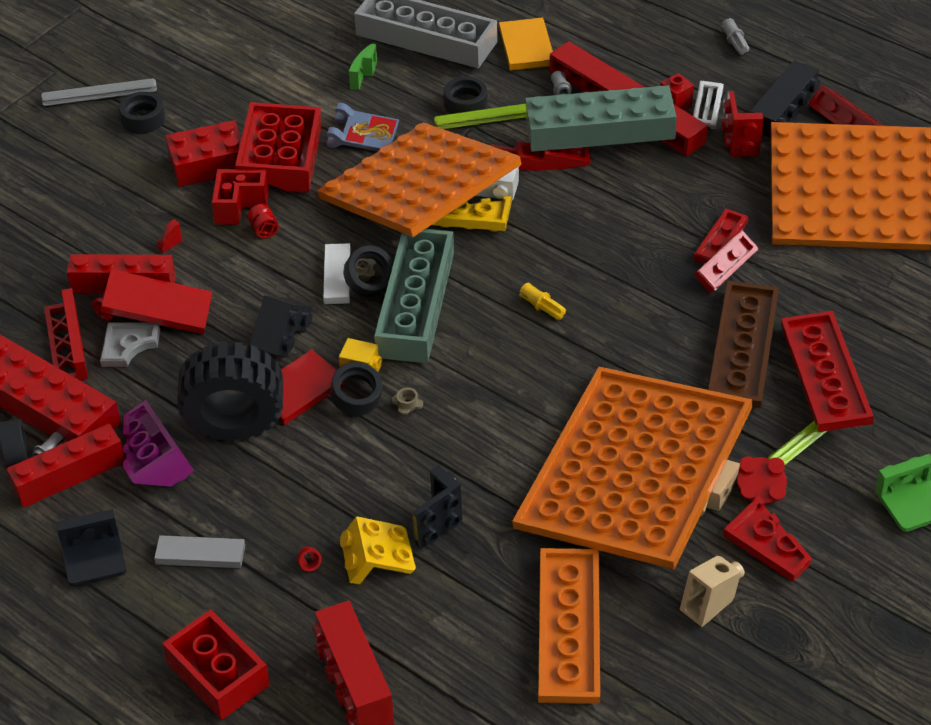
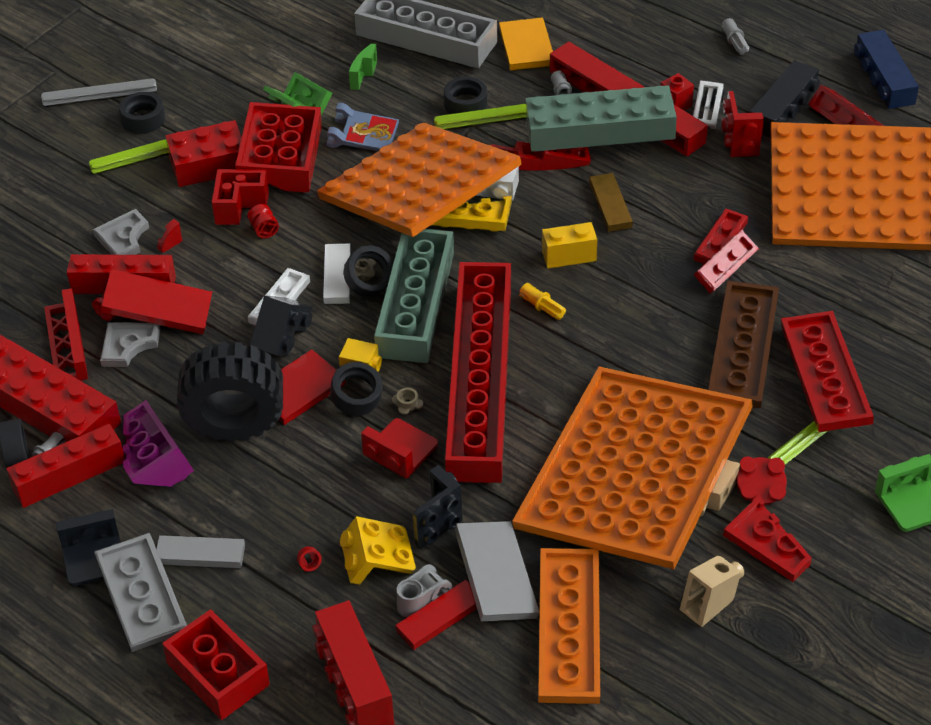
(122, 233): none -> light grey tile
(128, 156): none -> lime axle
(140, 591): none -> light grey tile
(288, 285): none -> white tile
(301, 93): none -> bright green bracket
(398, 446): none -> red bracket
(420, 590): none -> light grey piece
(437, 615): none -> red tile
(479, 373): none -> red brick
(496, 571): none -> light grey tile
(569, 245): none -> yellow brick
(610, 202): none -> pearl gold tile
(886, 69): none -> dark blue brick

